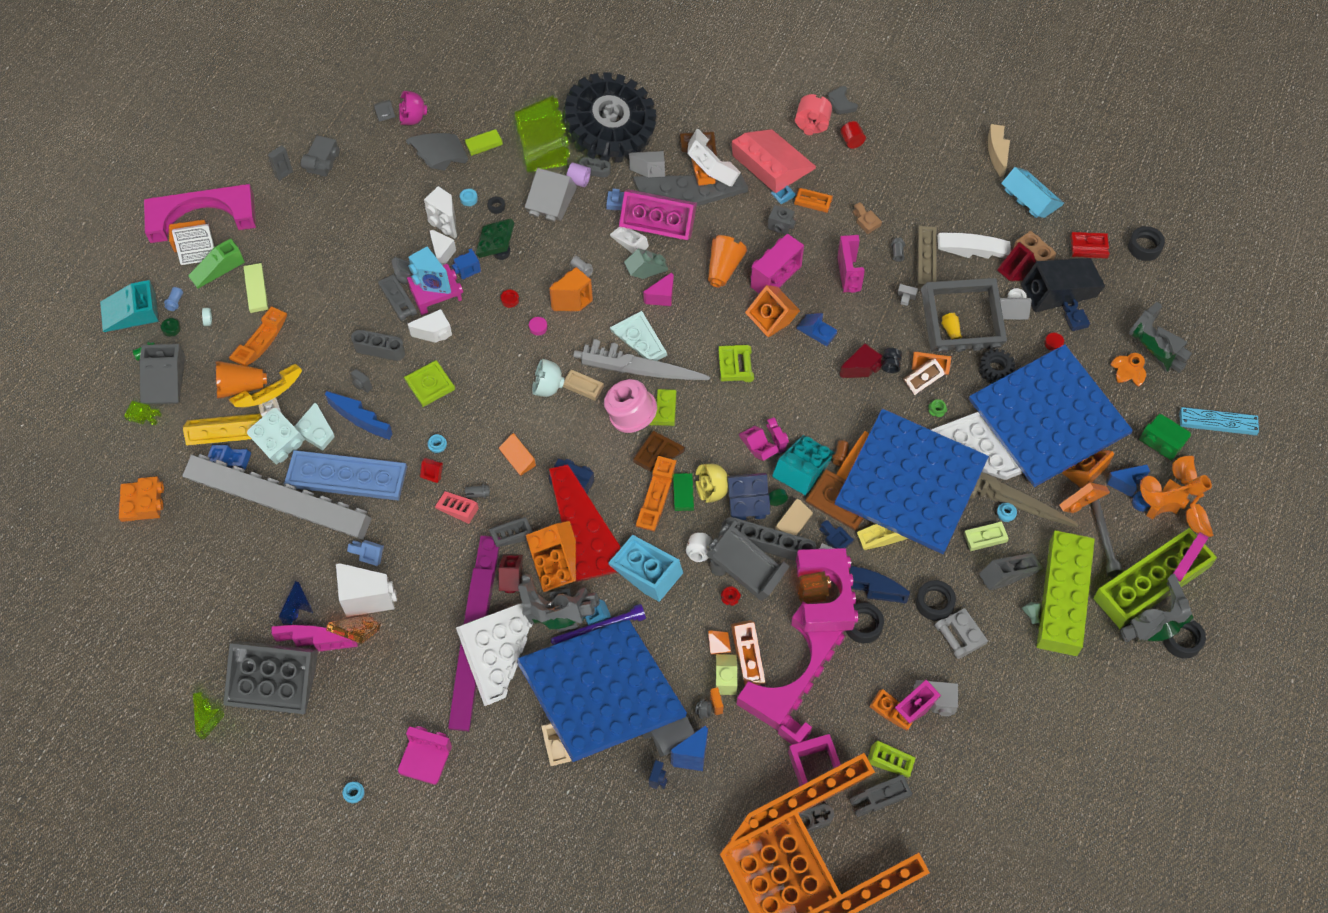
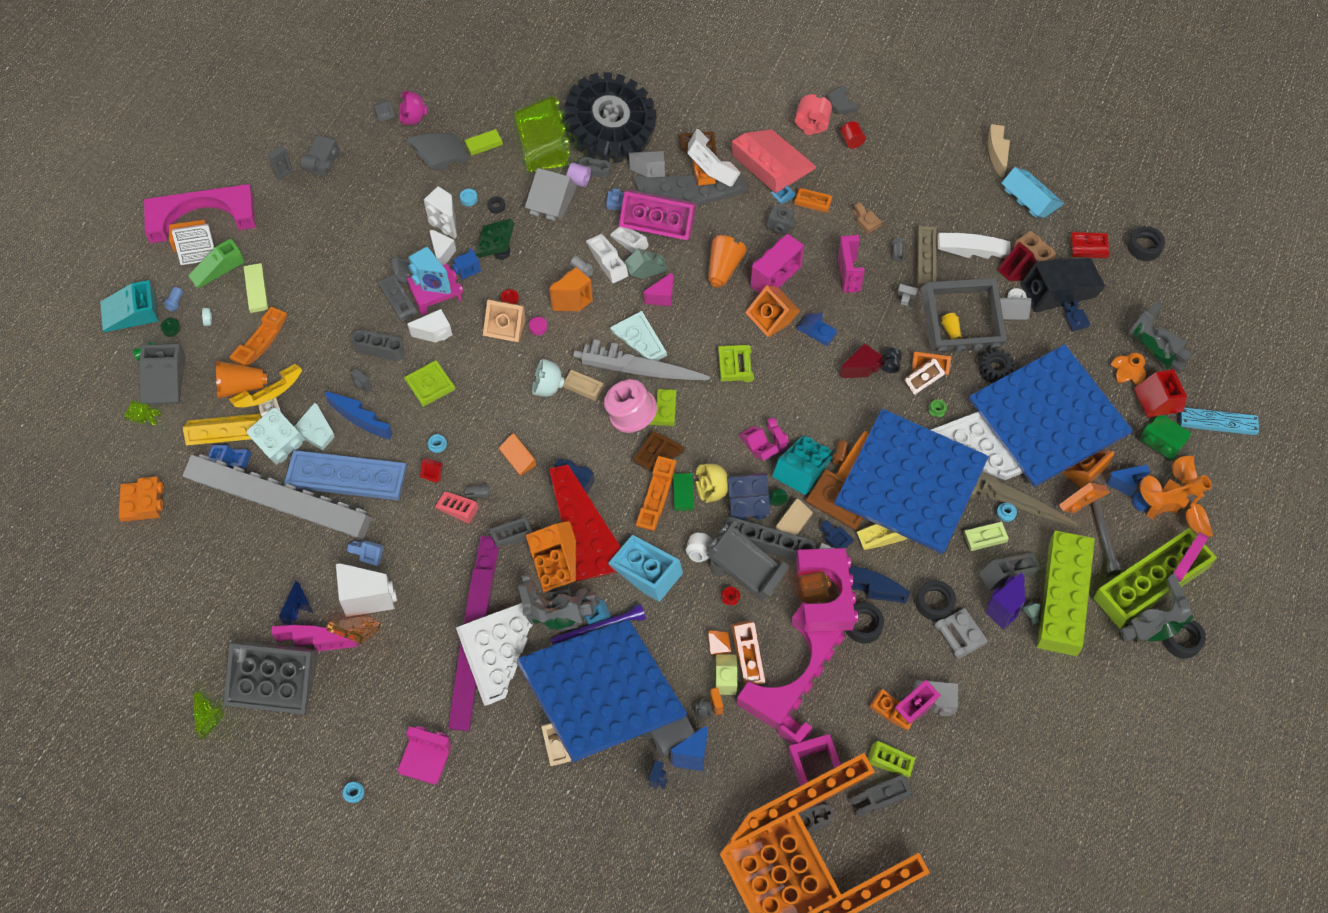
(504, 320): none -> light nougat slope
(510, 573): dark red slope -> none
(607, 258): none -> white slope
(1007, 602): none -> dark purple slope
(1054, 341): red tile -> none
(1161, 394): none -> red slope

